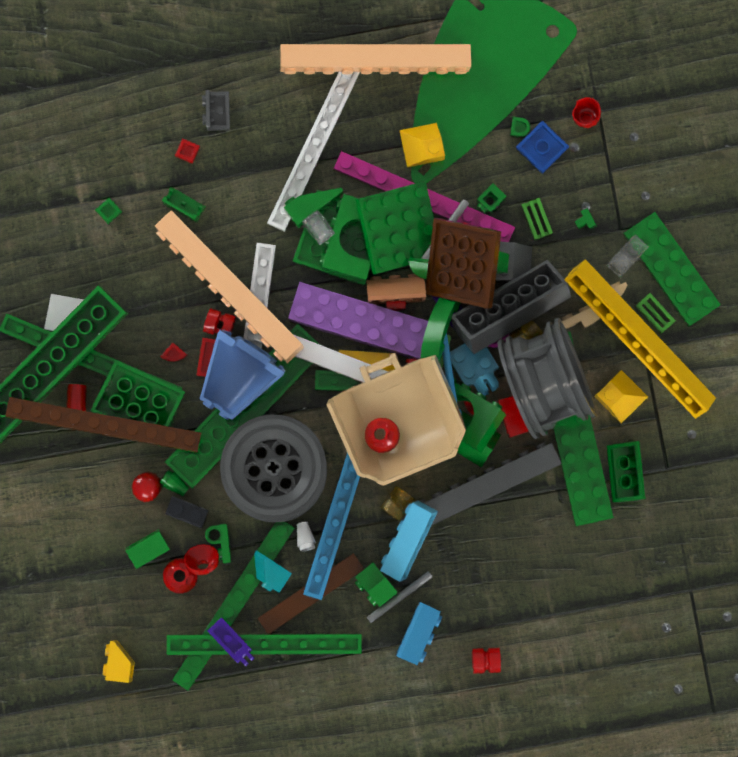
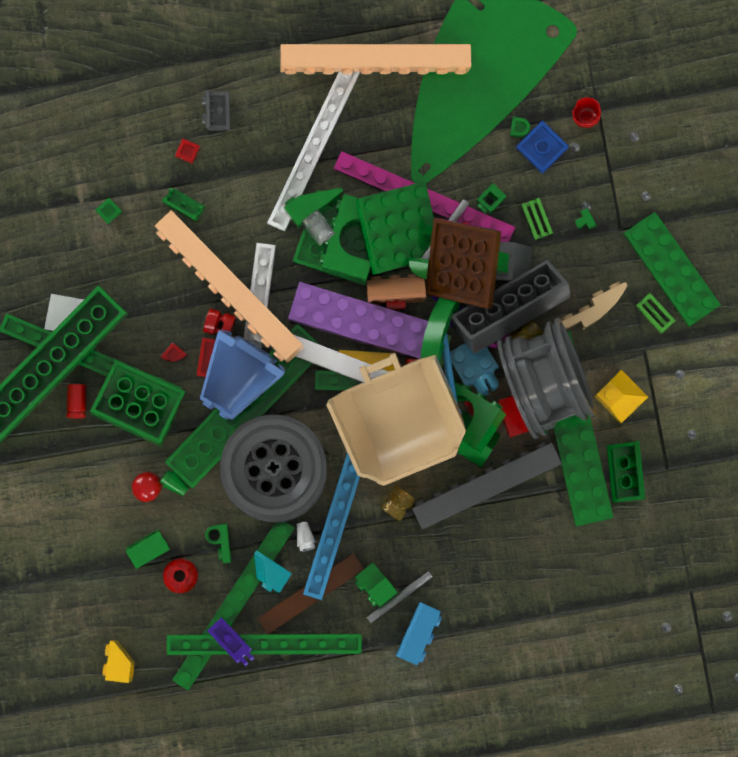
(103, 424): reddish brown plate -> none
(187, 512): black brick -> none
(201, 555): red piece -> none
(391, 437): red piece -> none
(408, 540): medium azure brick -> none
(422, 145): yellow slope -> none
(486, 660): red wheel -> none
(627, 256): clear slope -> none
(640, 339): yellow brick -> none

